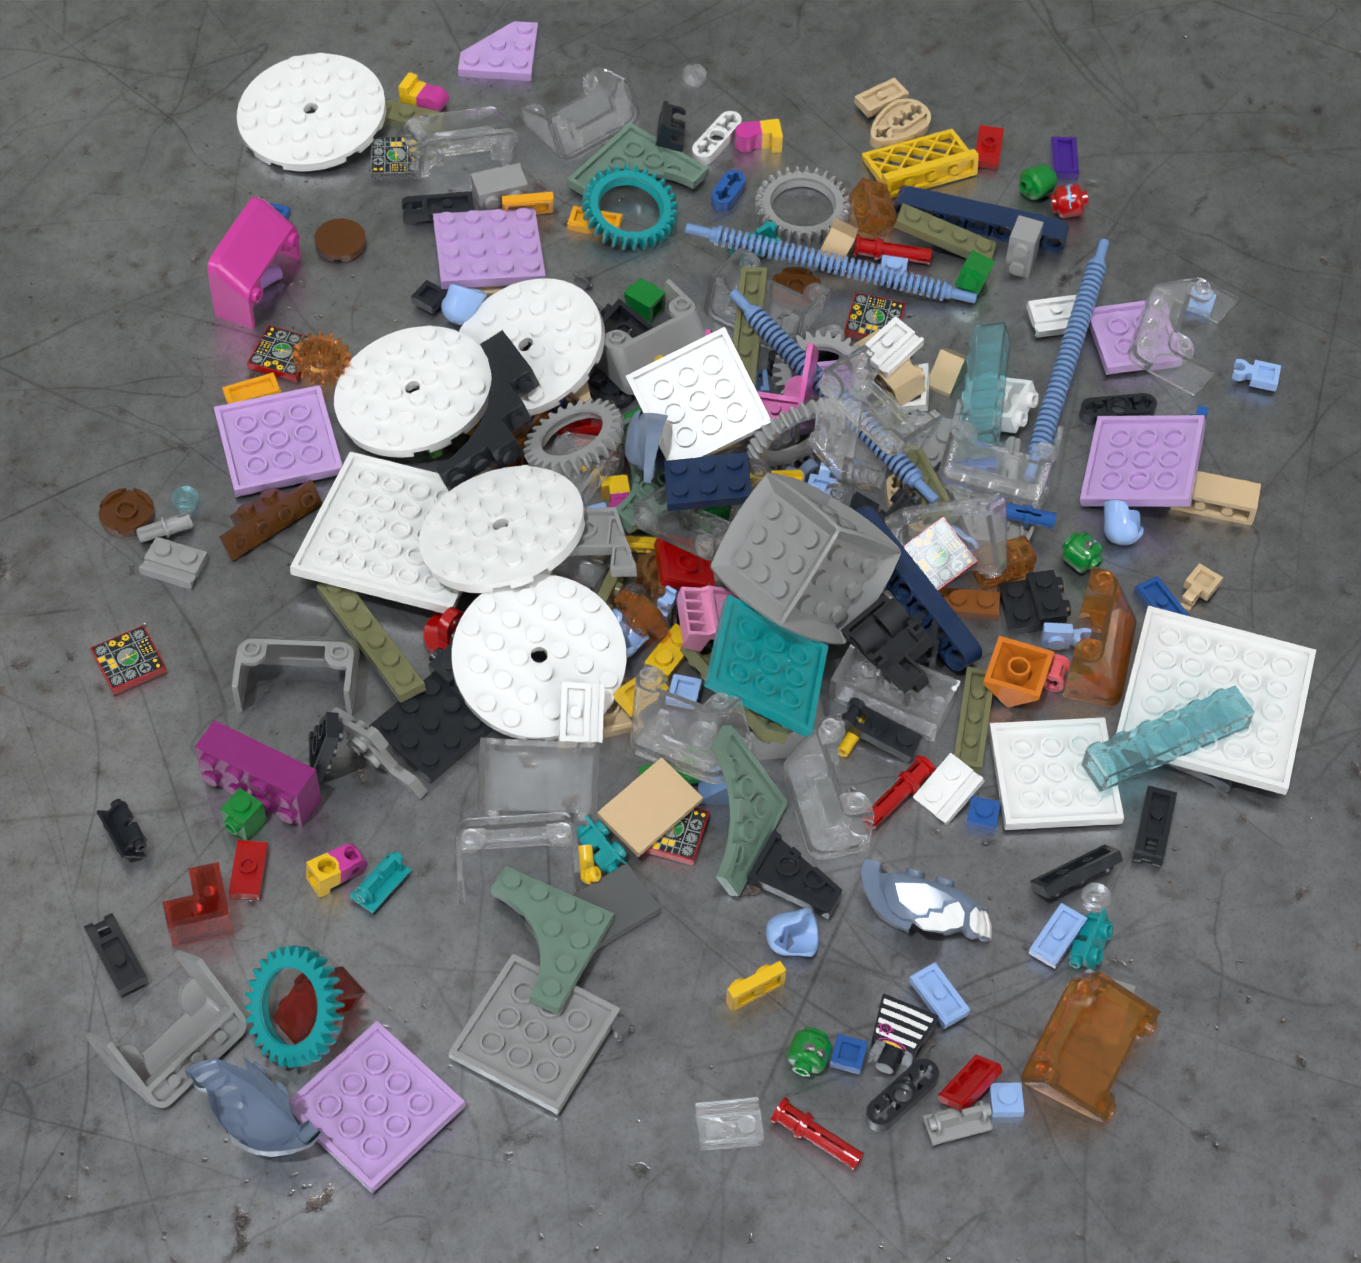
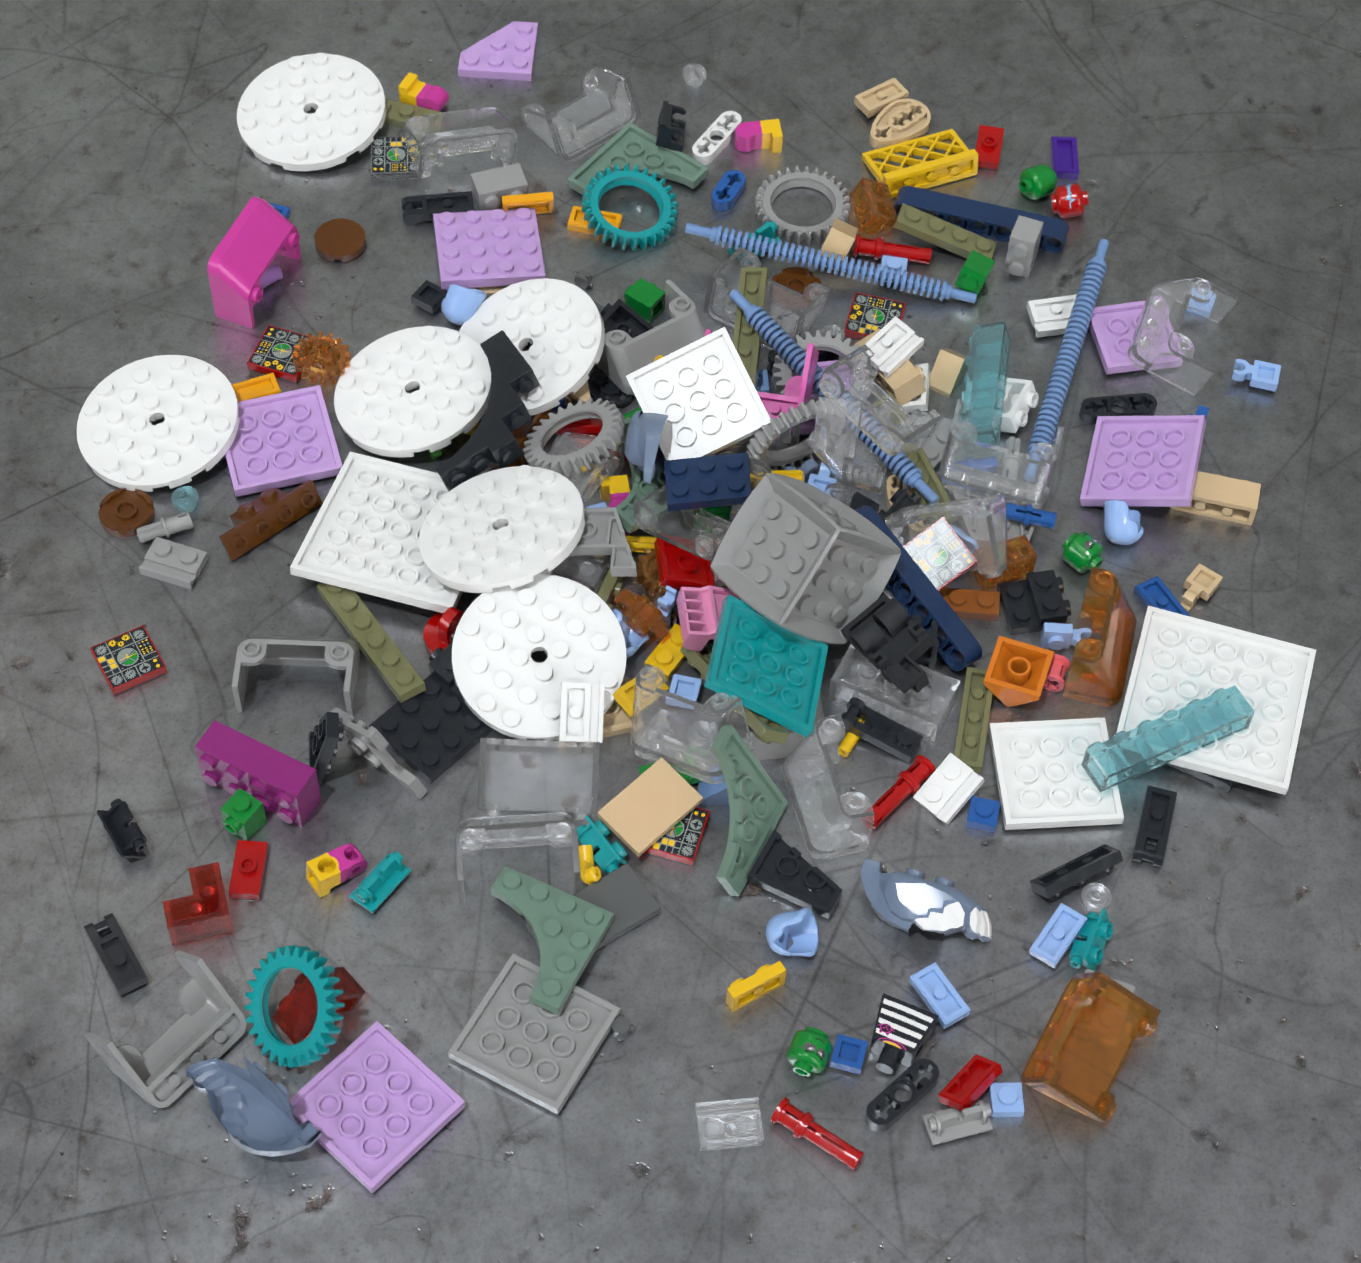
(133, 453): none -> white plate

